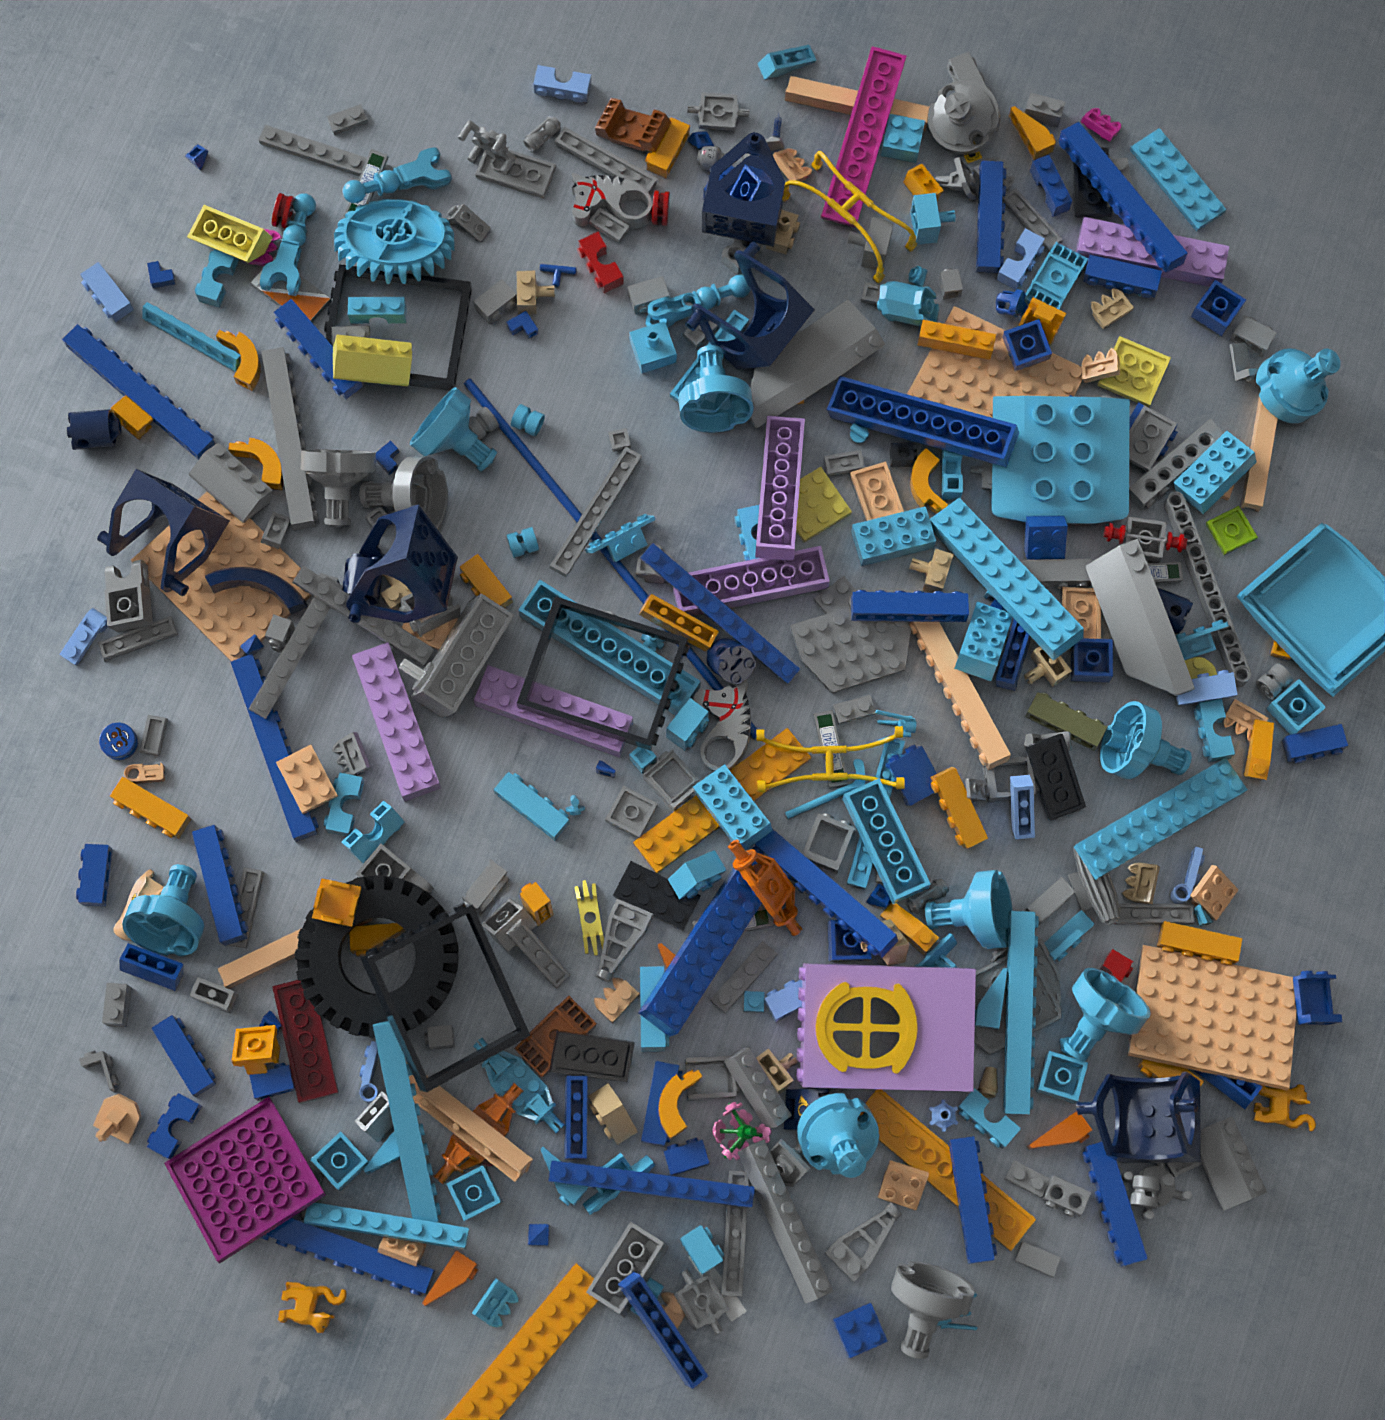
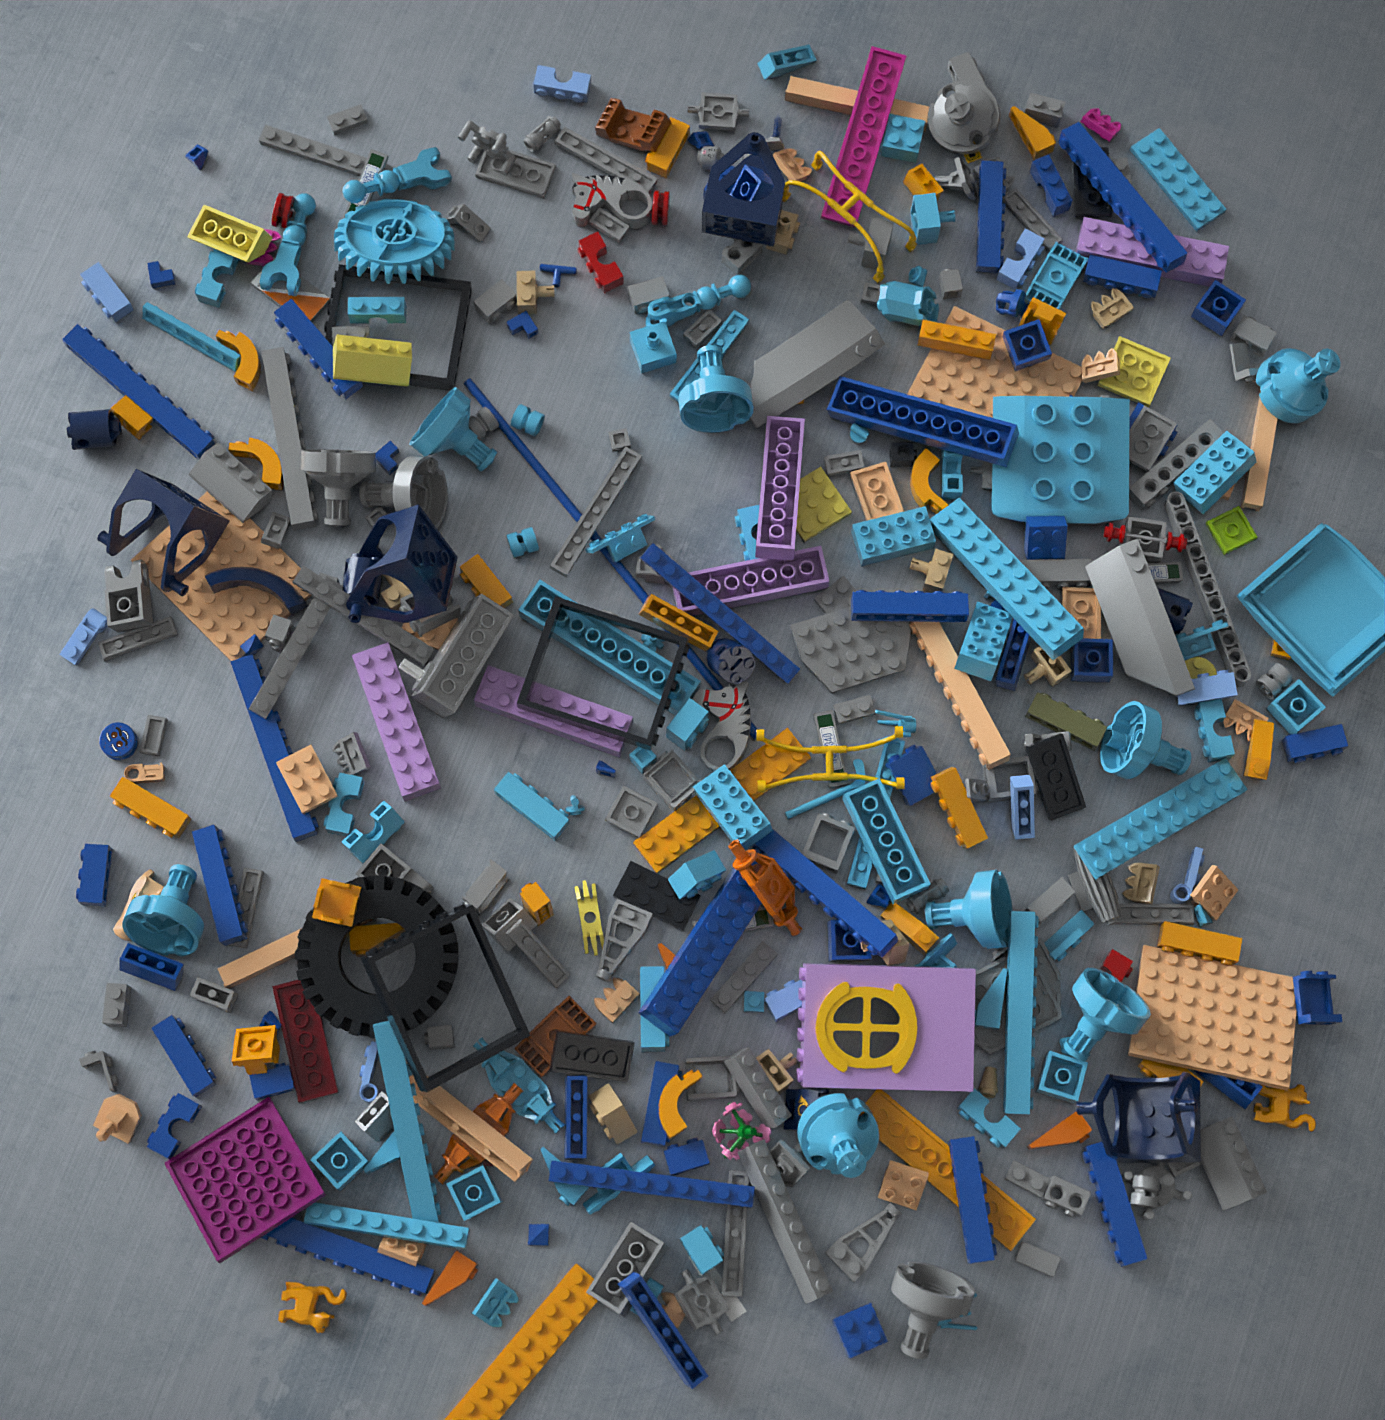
(772, 324): dark blue piece -> none
(938, 1120): light blue rock -> none

